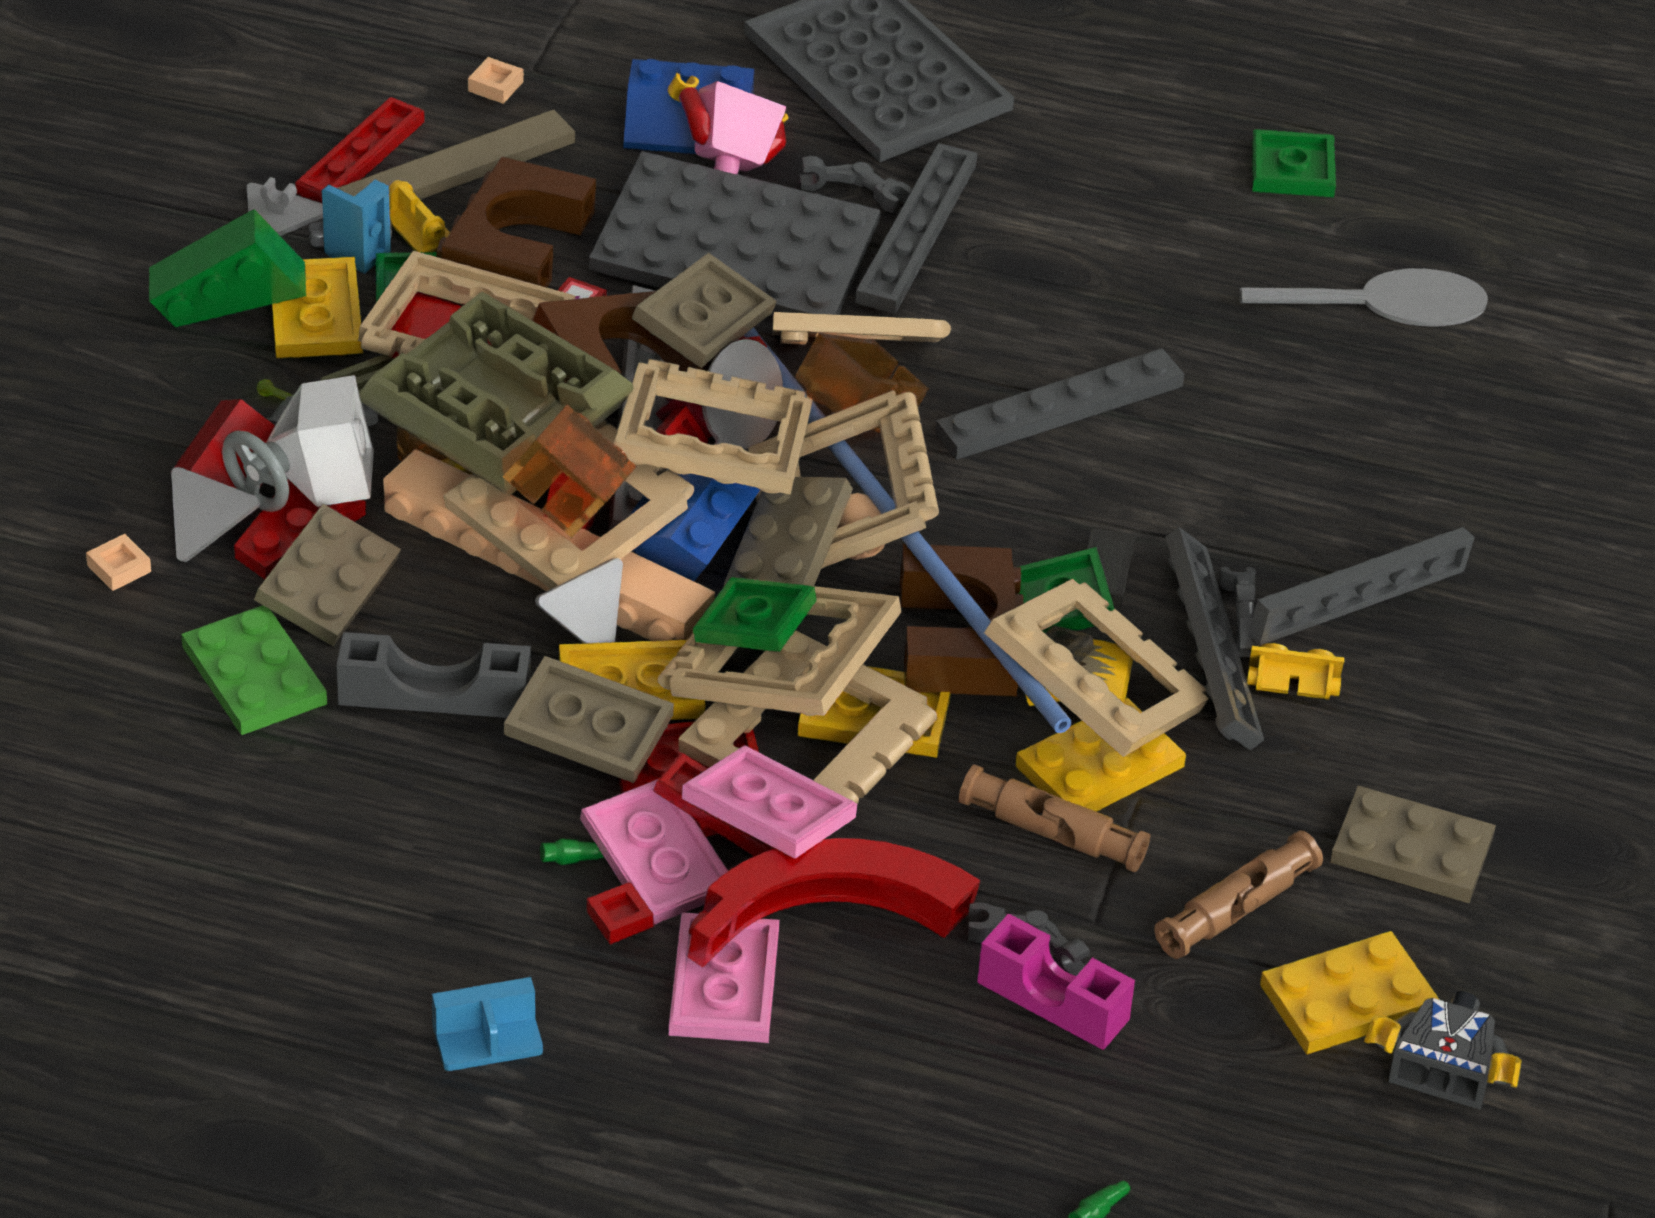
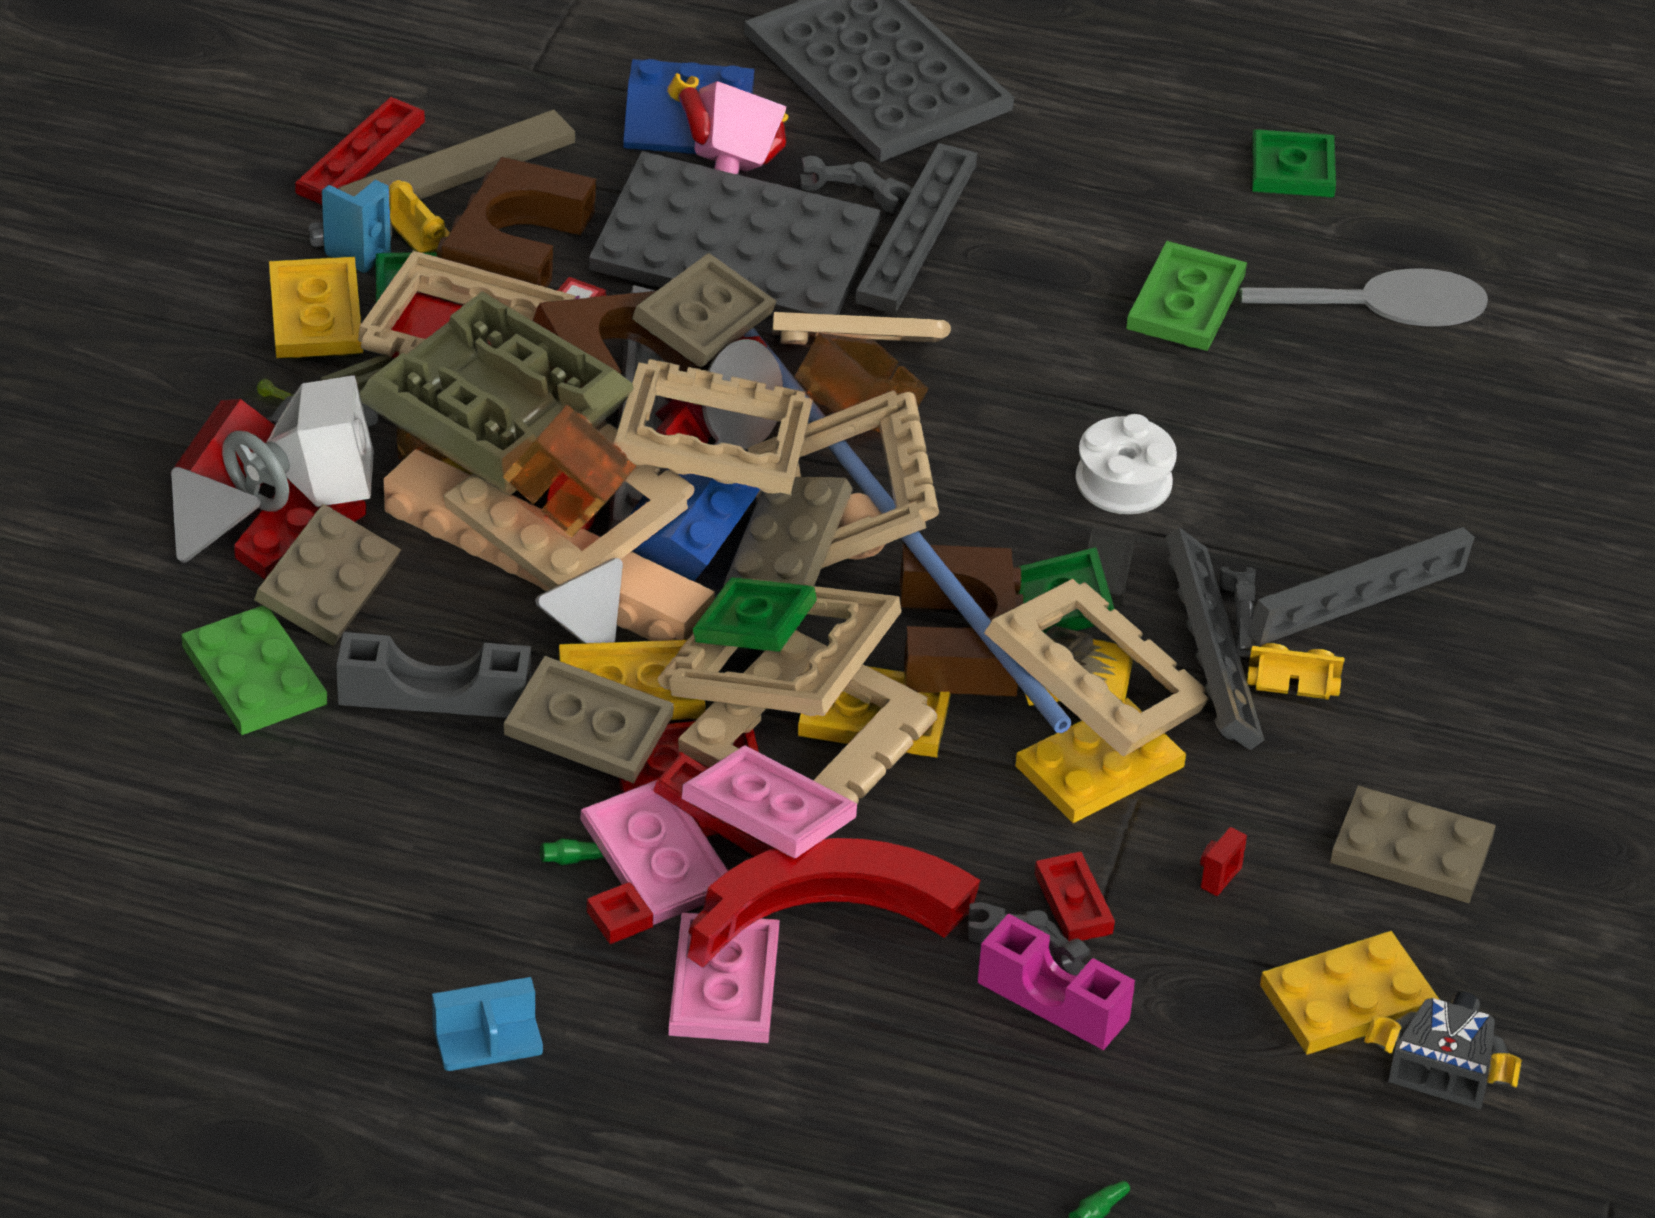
(118, 562): light nougat plate -> none
(227, 273): green wedge -> none
(282, 208): light grey piece -> none
(495, 80): light nougat plate -> none
(1059, 403): dark grey plate -> none
(1074, 897): none -> red plate
(1085, 828): medium nougat piece -> none
(1126, 464): none -> white wheel
(1186, 295): none -> bright green plate
(1222, 860): none -> red plate
(1238, 894): medium nougat piece -> none

